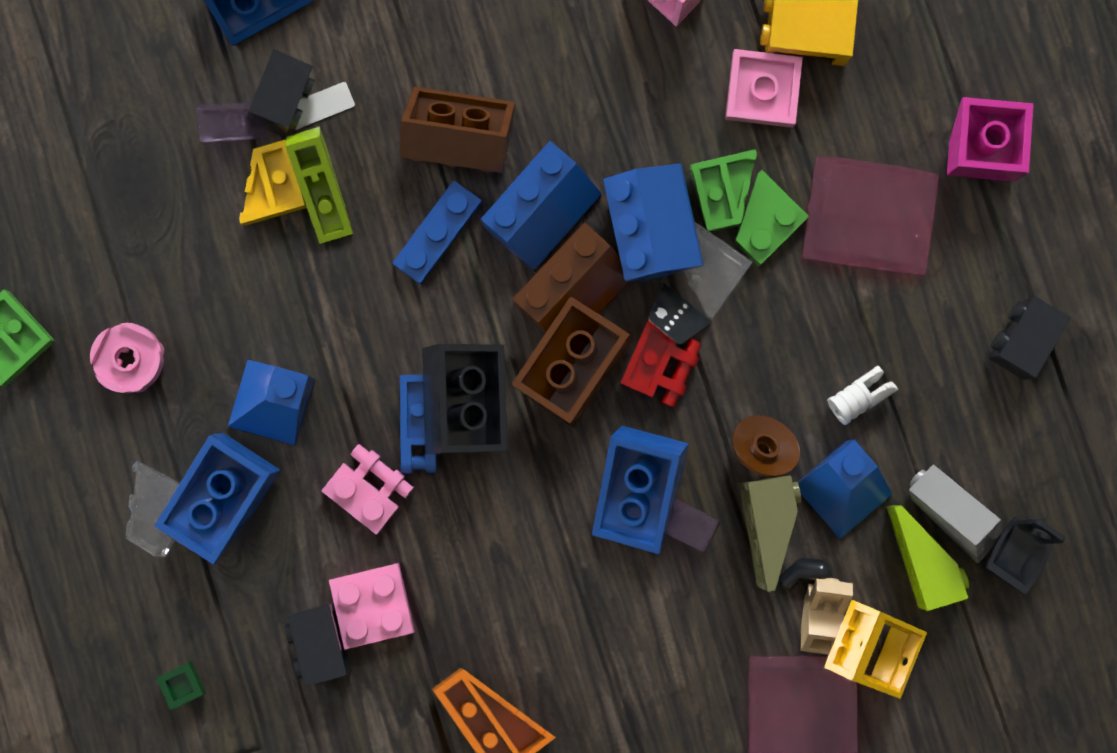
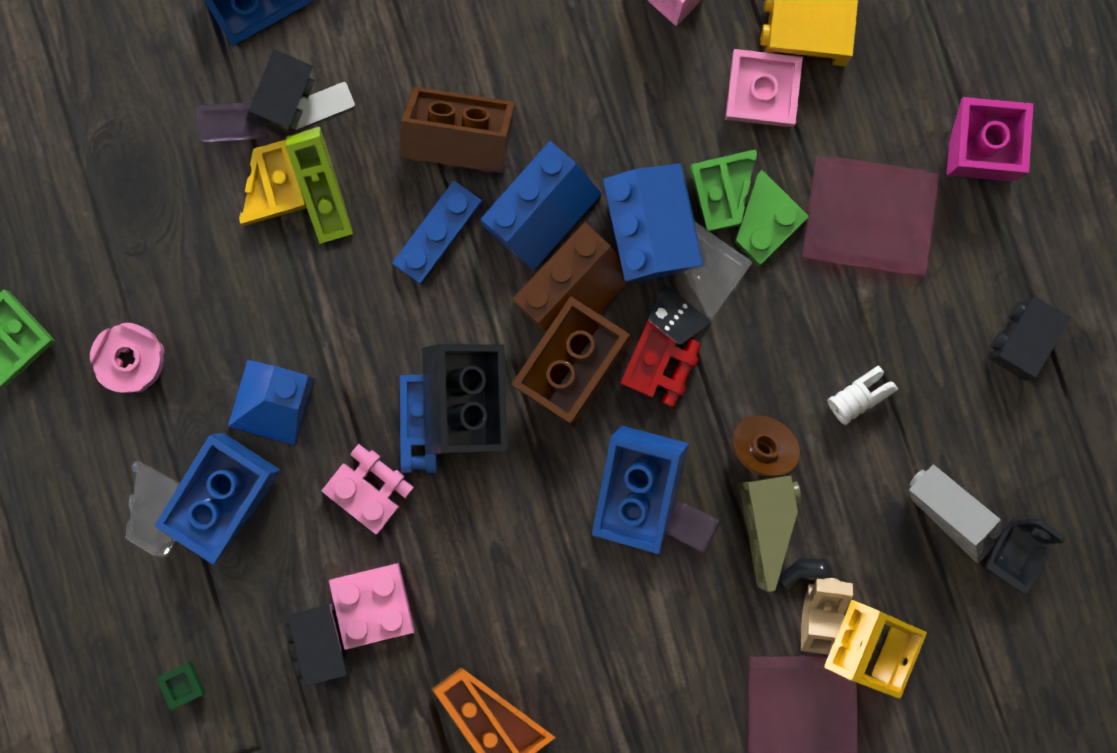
(844, 488): blue slope -> none
(931, 571): lime slope -> none

